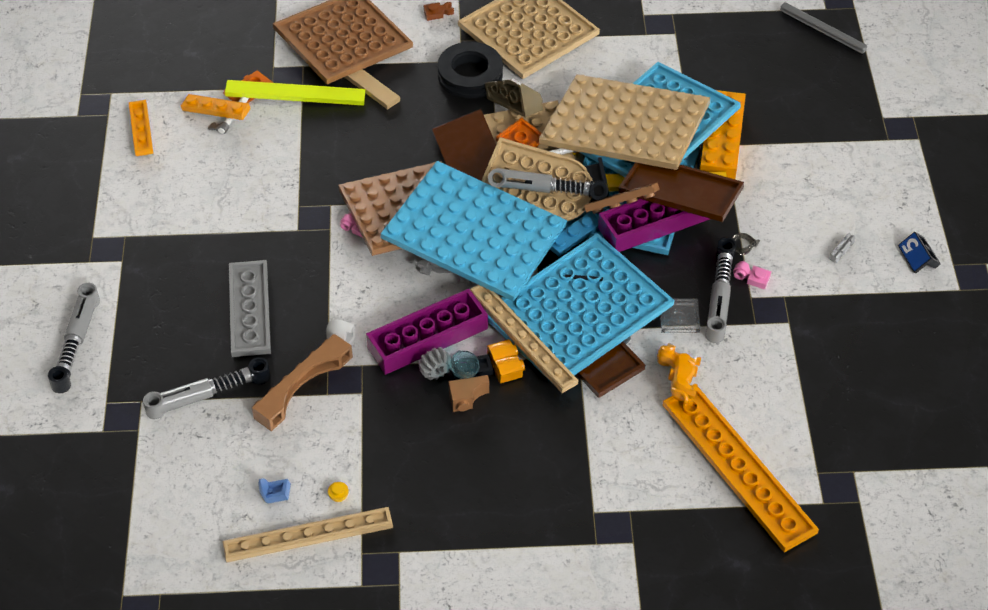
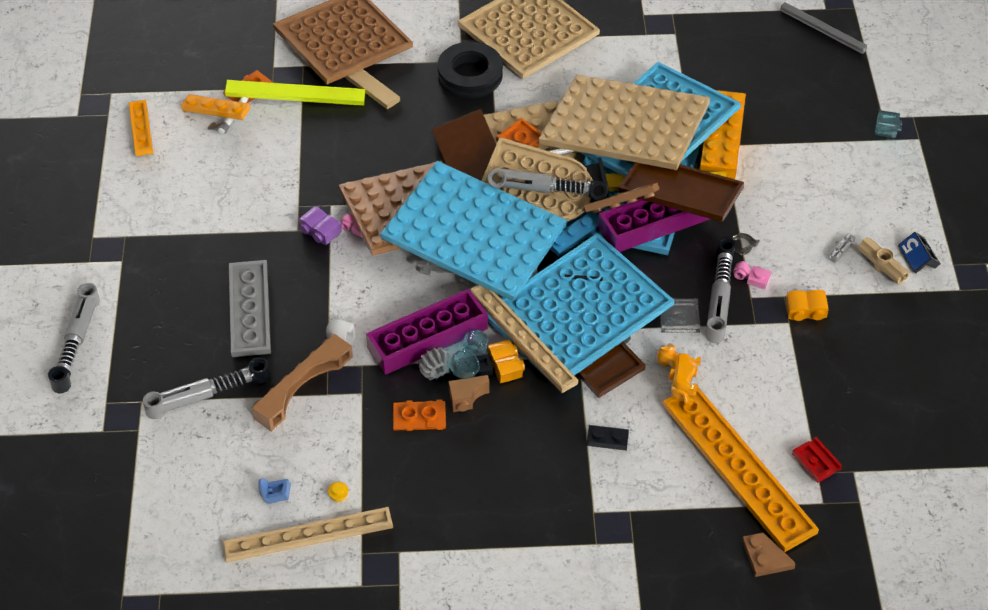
(319, 225): none -> medium lavender brick
(419, 415): none -> orange piece
(436, 11): dark orange plate -> none
(475, 342): none -> clear light blue head
(514, 96): dark tan wedge -> none
(607, 437): none -> black plate
(766, 555): none -> medium nougat wing
(806, 305): none -> light orange brick
(816, 459): none -> red plate
(883, 260): none -> tan piece
(887, 124): none -> clear light blue brick

